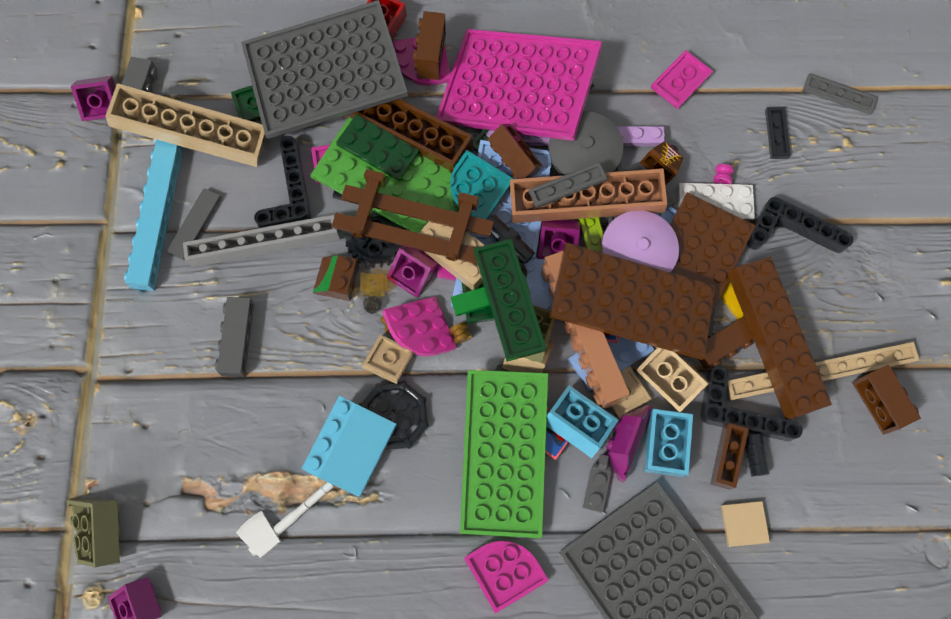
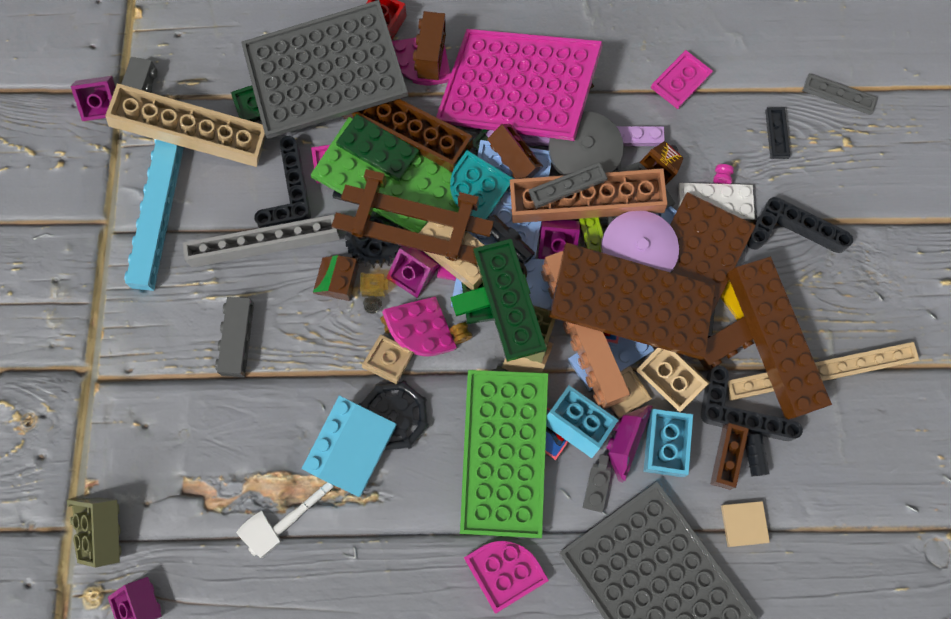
(194, 222): dark grey tile -> none
(886, 400): reddish brown brick -> none

